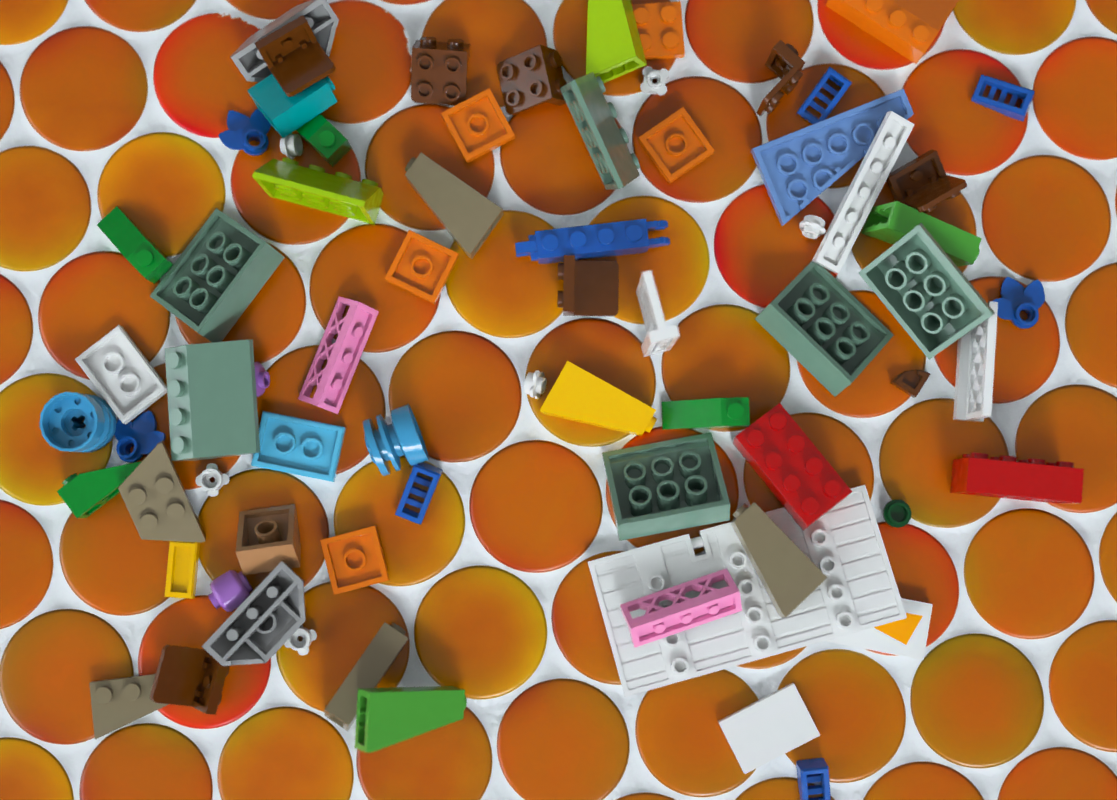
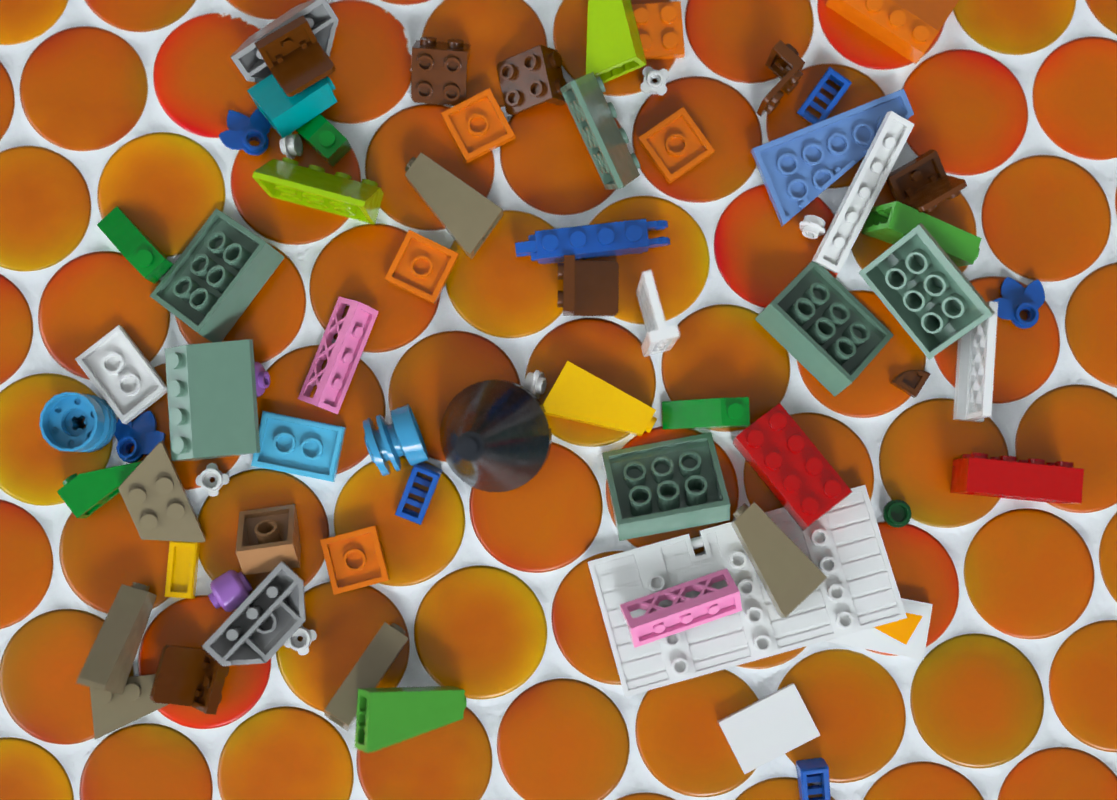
(118, 640): none -> dark tan slope
(495, 435): none -> black cone
(1006, 88): blue slope -> none

